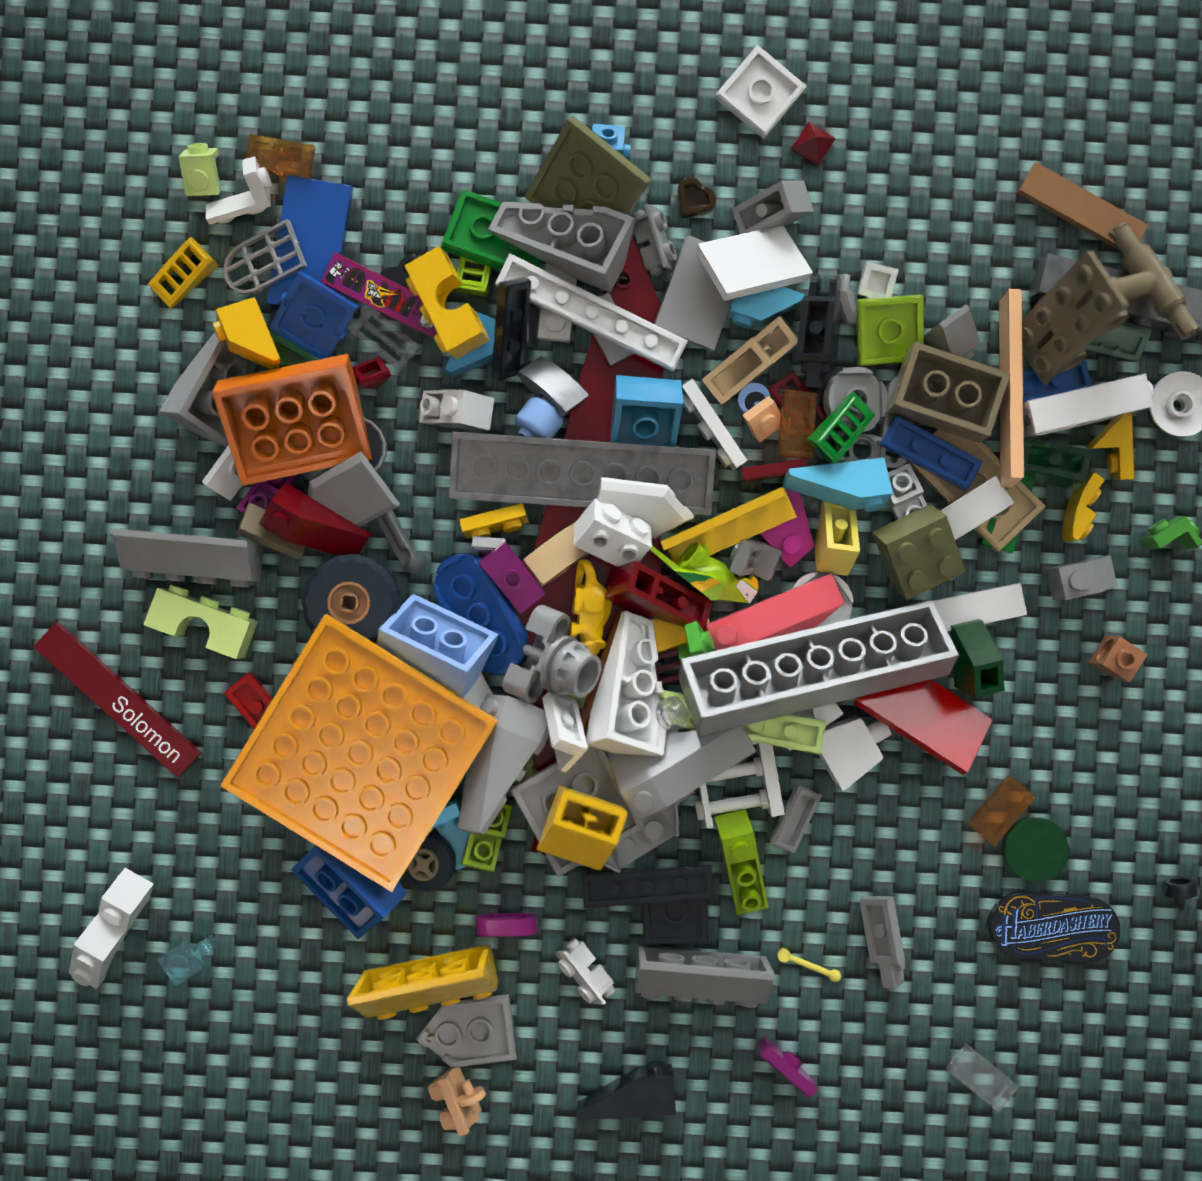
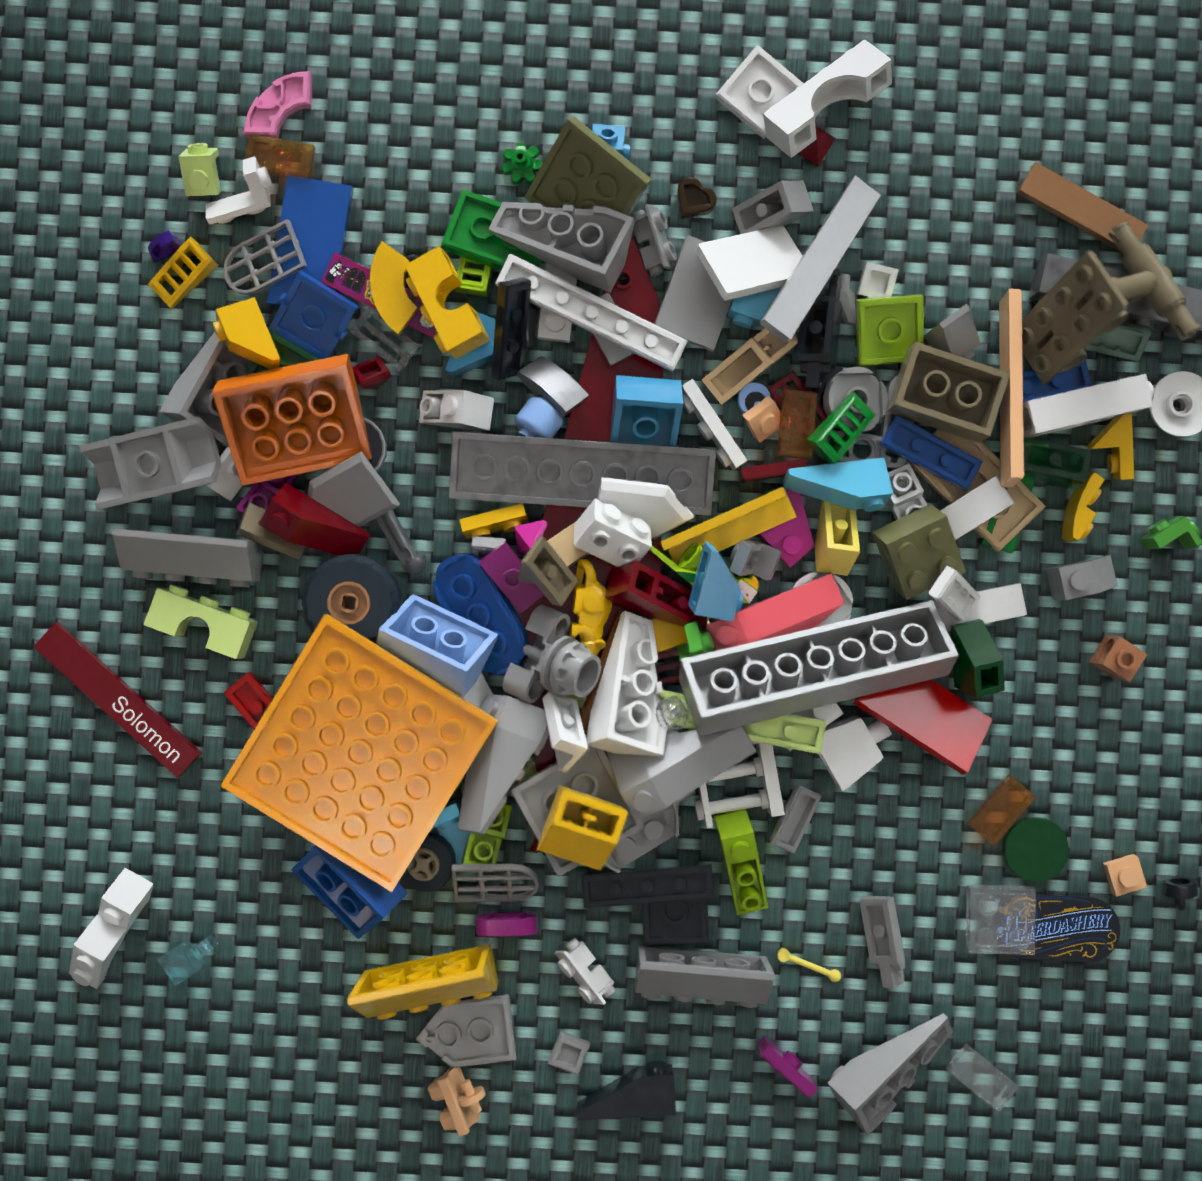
(154, 462): none -> light grey piece
(164, 246): none -> dark purple tile
(277, 103): none -> bright pink tile
(389, 289): none -> yellow tile
(521, 163): none -> green plant
(528, 534): none -> dark pink slope
(528, 874): none -> light grey window
(548, 572): none -> dark tan slope
(569, 1052): none -> light grey tile
(714, 587): none -> dark azure slope
(820, 259): none -> tile
(855, 75): none -> white arch
(875, 1077): none -> light grey wedge
(954, 594): none -> white plate
(1000, 919): none -> clear plate
(1124, 875): none -> light nougat plate

